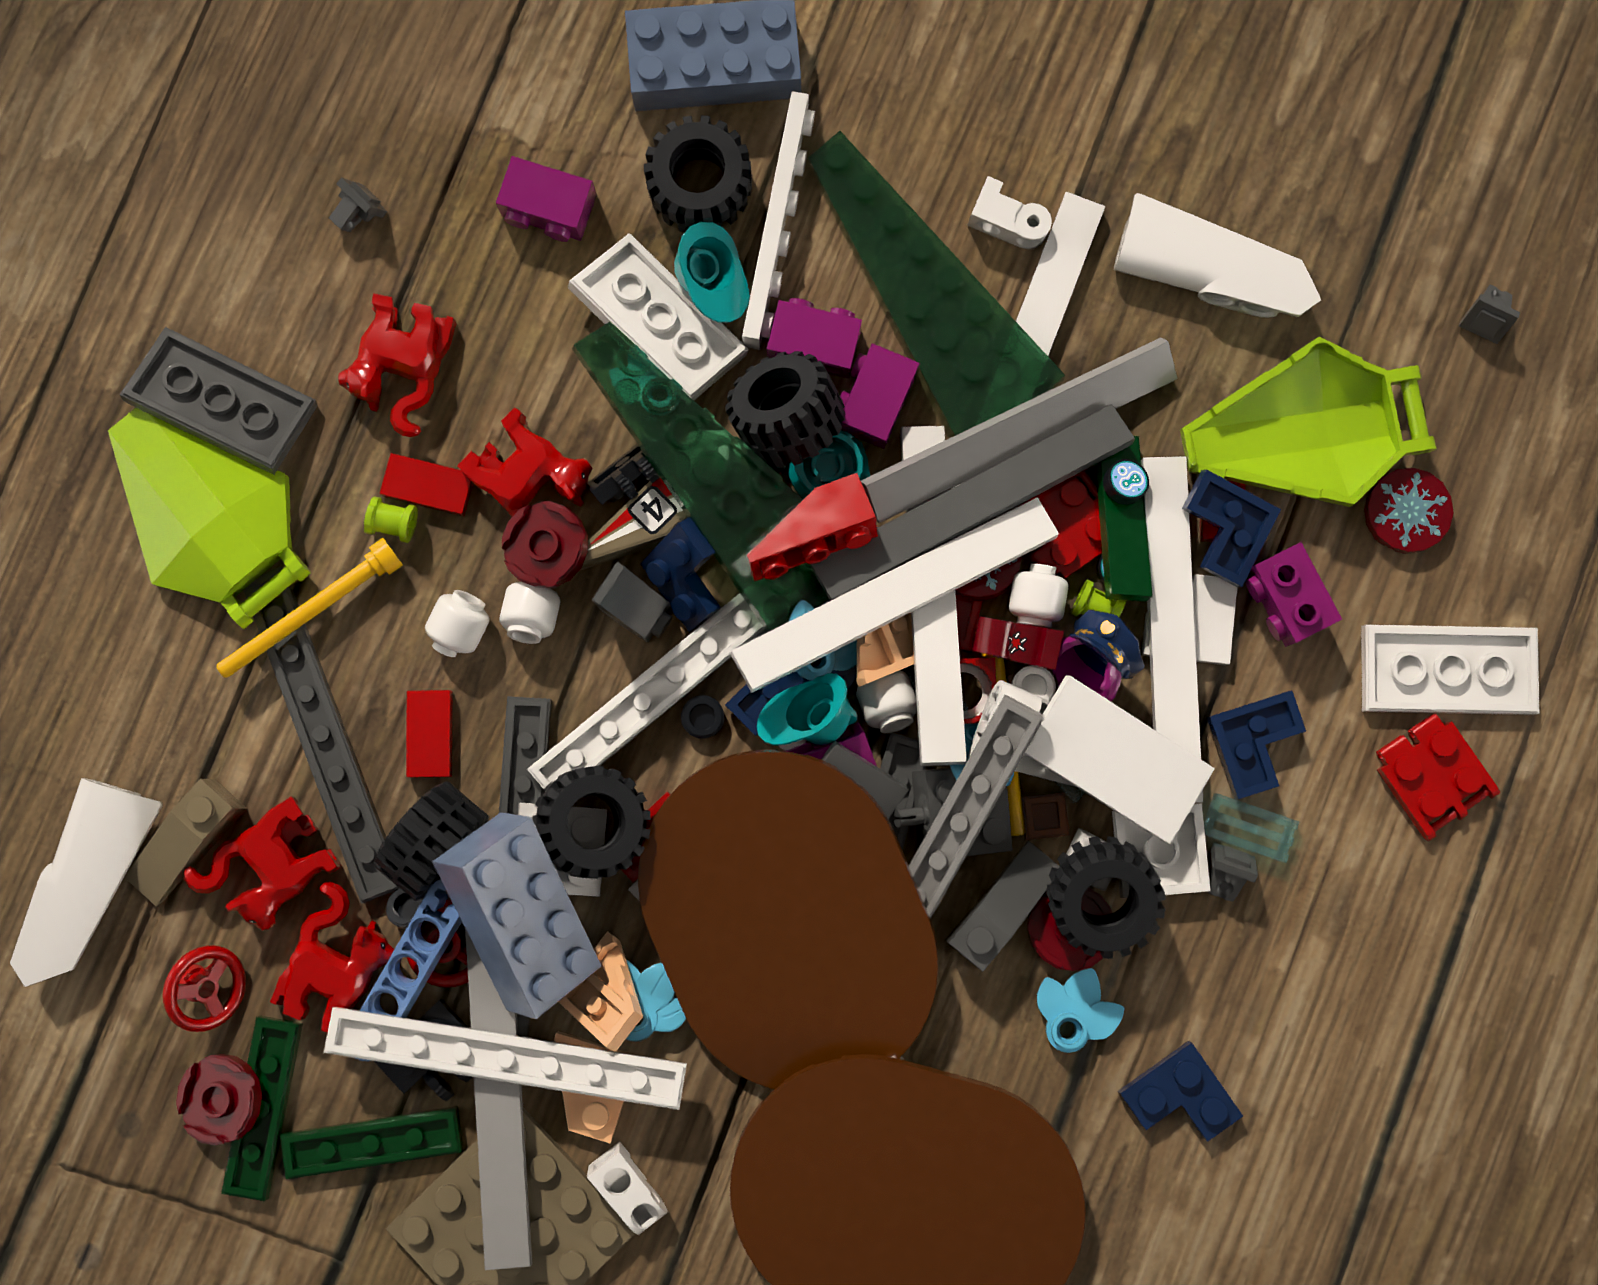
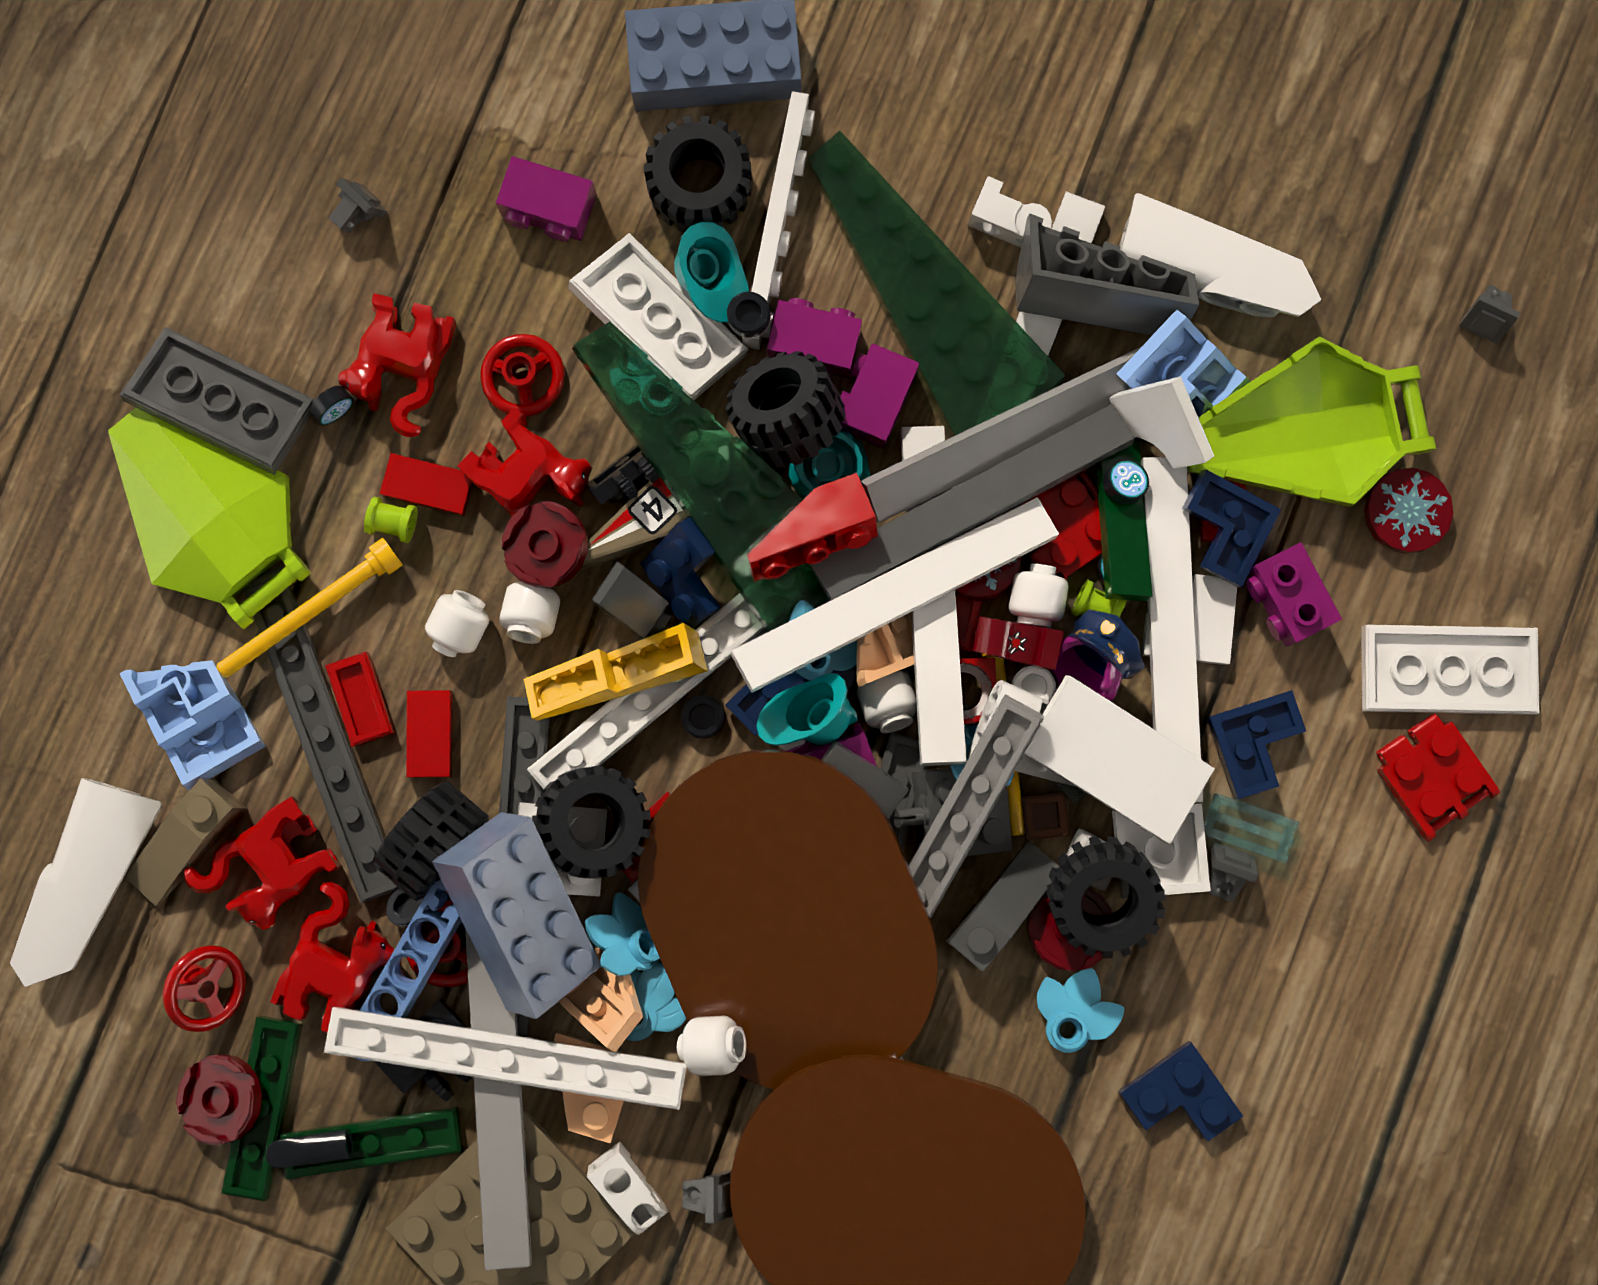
(194, 718): none -> light blue slope
(310, 1149): none -> black bar
(331, 405): none -> black tile
(360, 699): none -> red tile
(518, 360): none -> red piece
(610, 675): none -> yellow slope
(623, 938): none -> medium azure plate
(709, 1196): none -> dark grey brick
(712, 1045): none -> white head
(748, 314): none -> black tile
(1097, 284): none -> dark grey wedge
(1165, 418): none -> white tile
(1183, 351): none -> light blue slope

